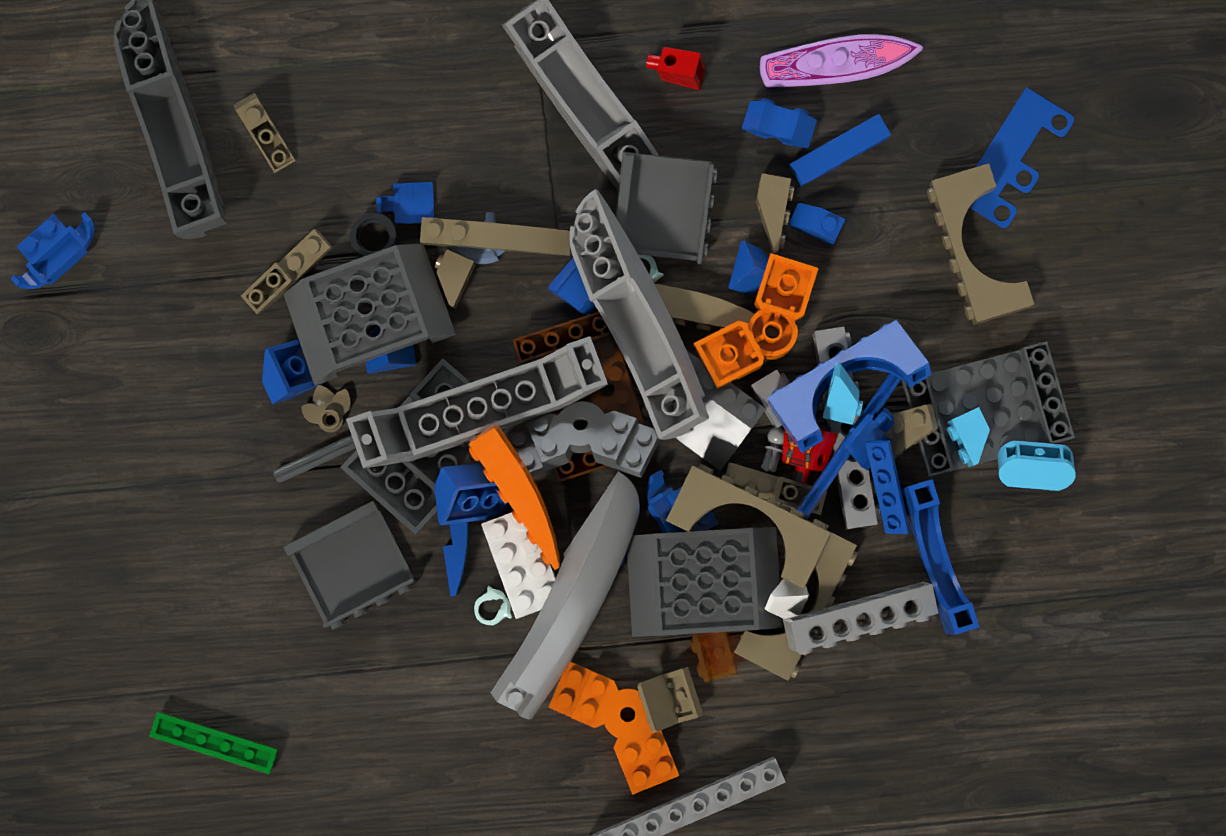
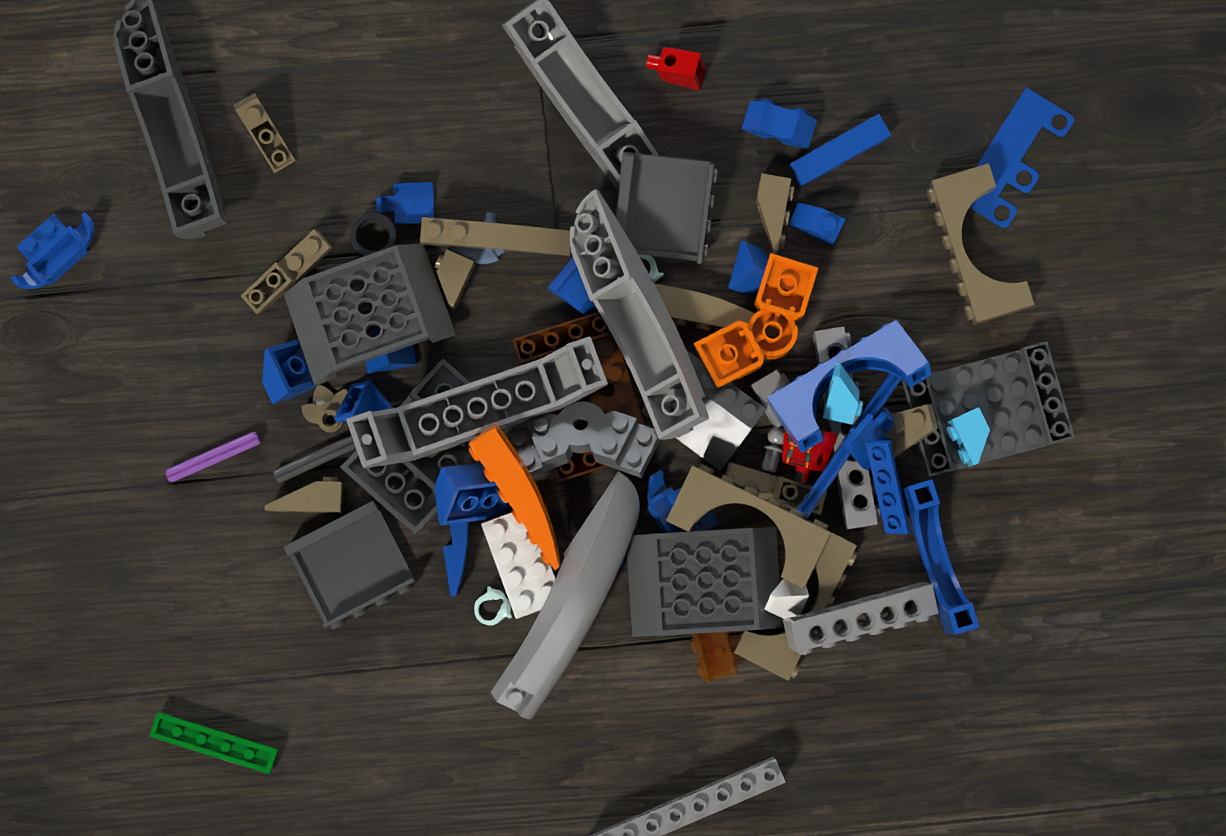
(212, 456): none -> medium lavender axle
(317, 497): none -> dark tan slope
(361, 399): none -> blue slope
(597, 702): orange plate -> none
(669, 699): dark tan bracket -> none
(836, 60): lavender piece -> none
(1036, 465): medium azure brick -> none

